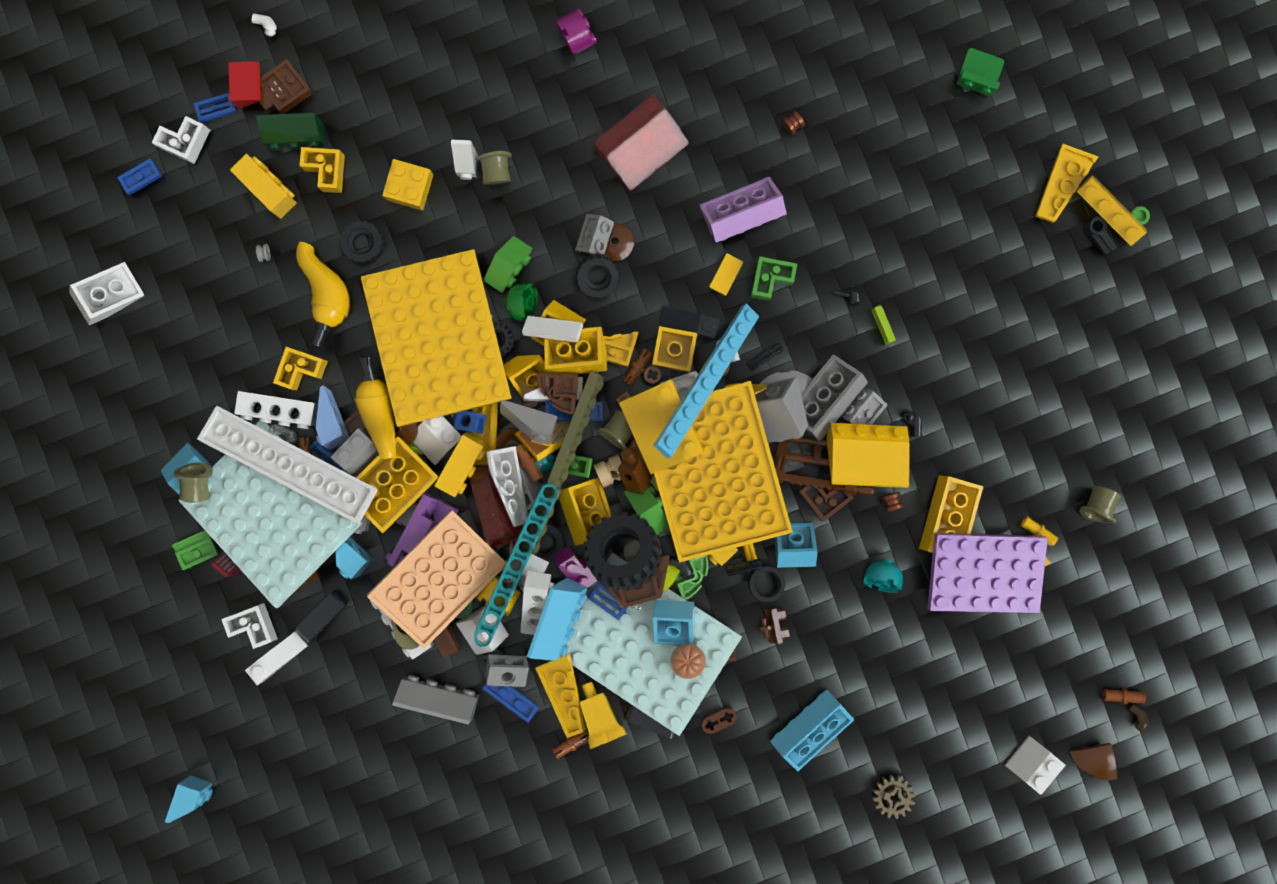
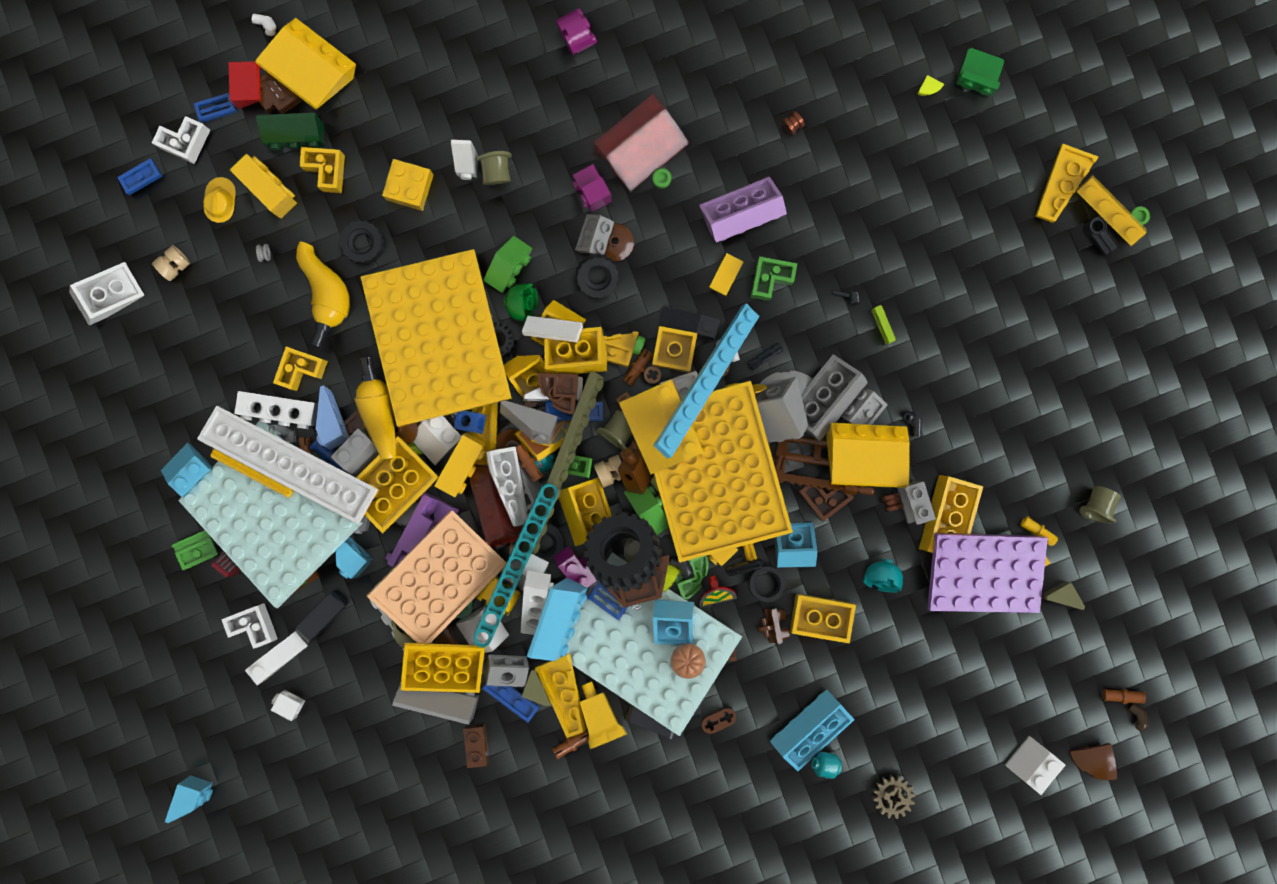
(164, 265): none -> tan wheel
(194, 482): olive piece -> none
(219, 199): none -> yellow piece
(251, 473): none -> yellow axle
(287, 705): none -> white brick
(306, 63): none -> yellow slope
(442, 667): none -> yellow slope
(476, 745): none -> reddish brown brick
(535, 690): none -> olive slope
(592, 188): none -> magenta brick
(639, 345): none -> bright green tile
(661, 178): none -> bright green tile
(716, 594): none -> shield
(822, 618): none -> yellow brick
(827, 765): none -> teal head
(916, 503): none -> light grey panel
(930, 86): none -> neon yellow tile
(1064, 594): none -> olive slope

